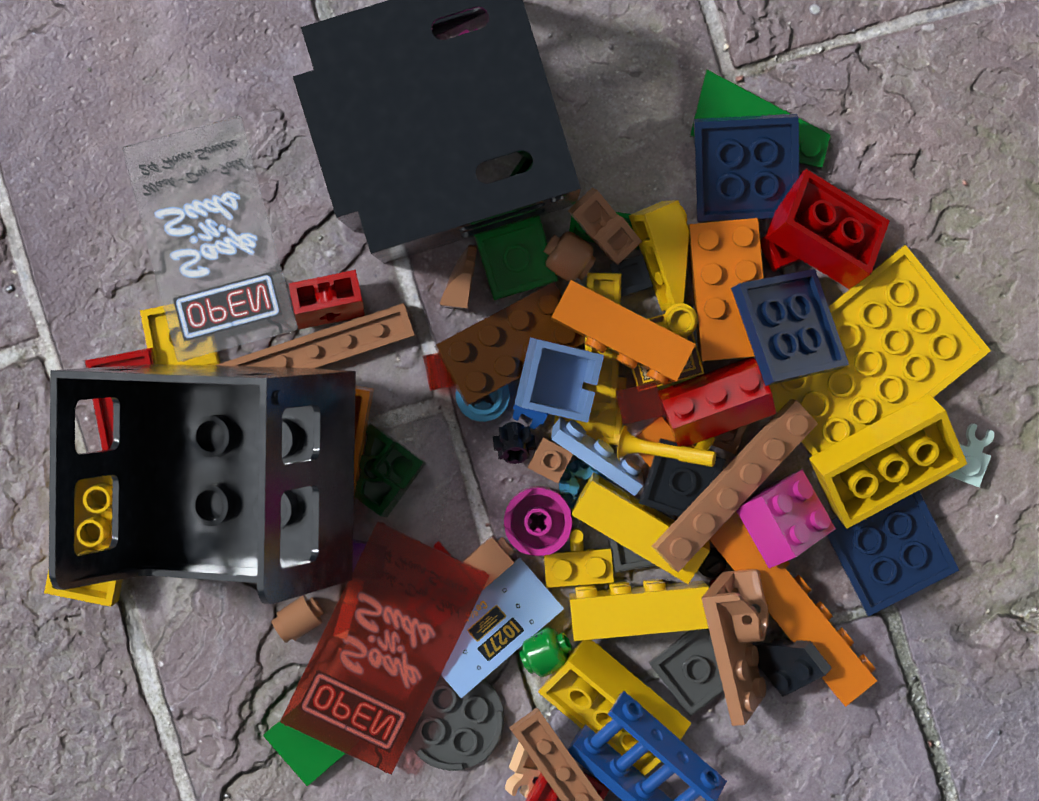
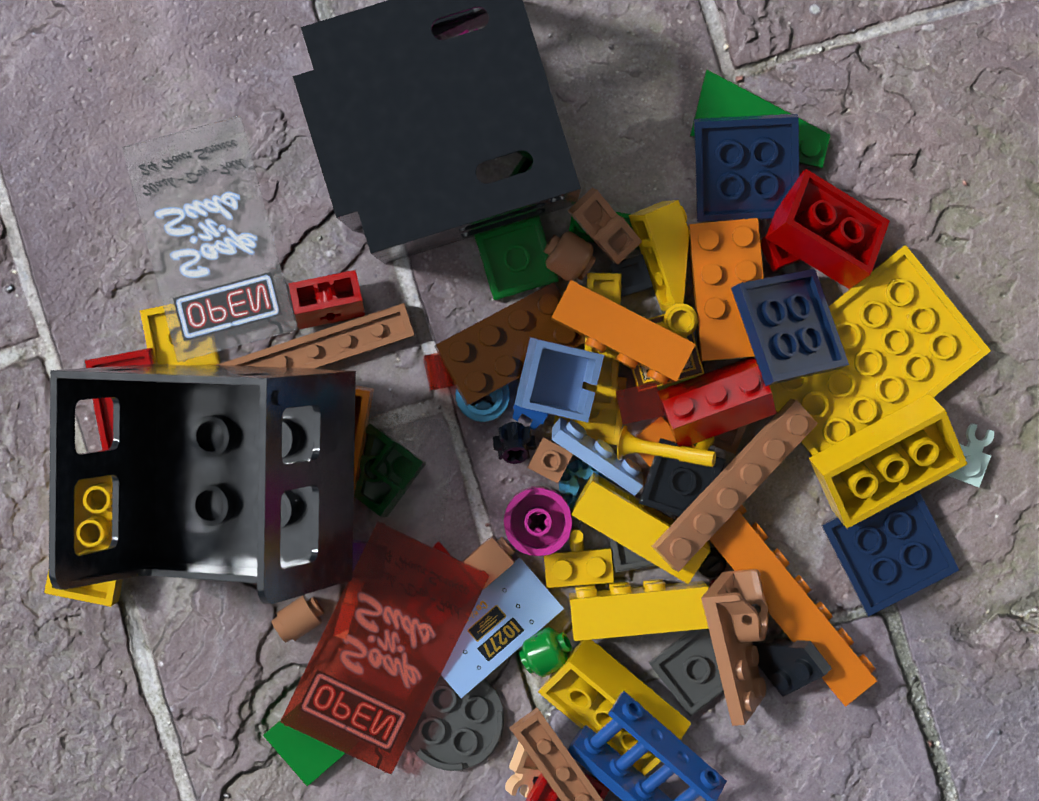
(459, 284): nougat slope -> none
(785, 519): dark pink brick -> none

